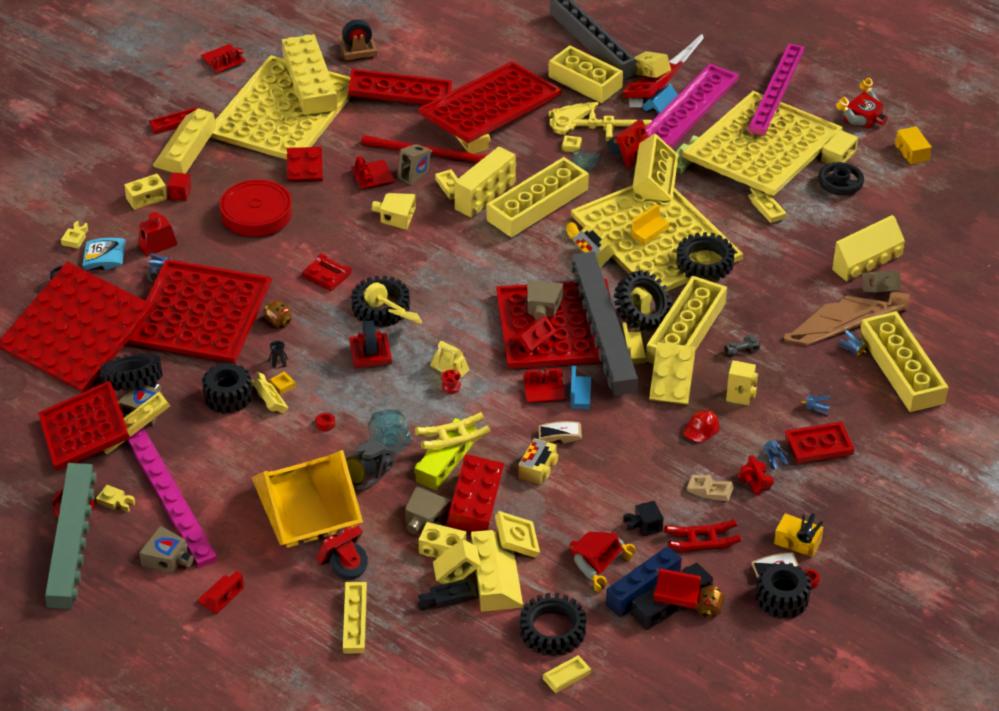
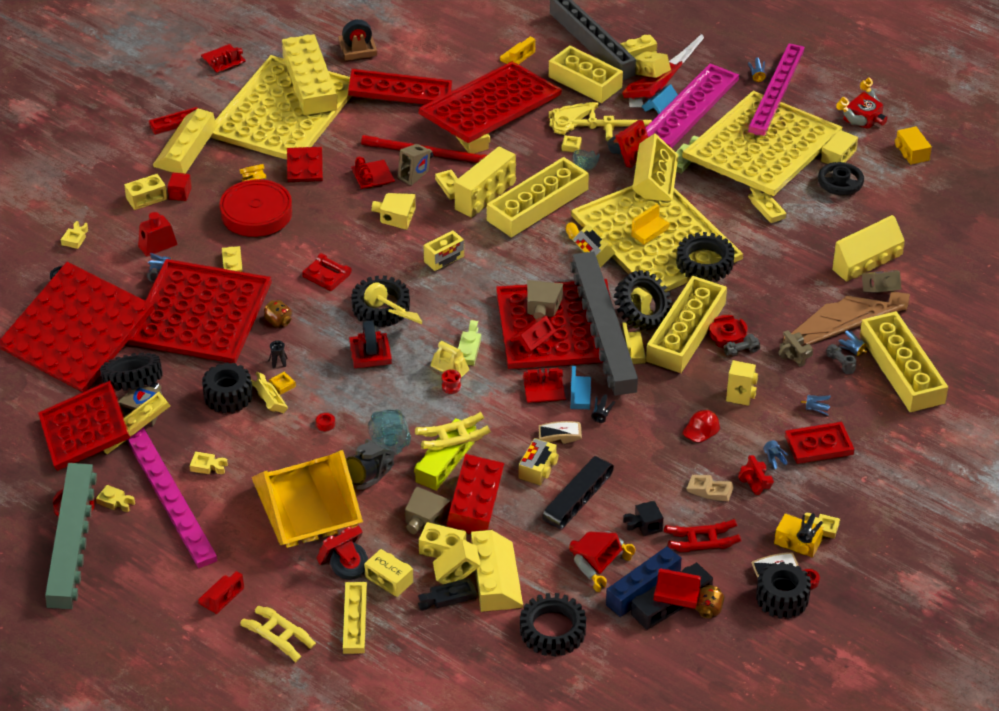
(104, 252): medium azure slope -> none
(165, 552): dark tan torso -> none
(206, 462): none -> light yellow plate
(232, 258): none -> light yellow plate
(253, 172): none -> yellow wheel
(281, 640): none -> light yellow piece
(389, 572): none -> light yellow brick
(444, 250): none -> light yellow brick
(470, 343): none -> yellowish green plate
(517, 534): light yellow plate -> none
(520, 51): none -> yellow panel
(566, 674): light yellow tile -> none
(577, 492): none -> black beam
(600, 413): none -> black piece
(640, 45): none -> light yellow brick
(672, 373): light yellow plate -> none
(736, 328): none -> red plate
(758, 73): none -> piece
(792, 348): none -> dark tan hips
(829, 523): none -> light yellow plate
(848, 362): none -> dark grey bar

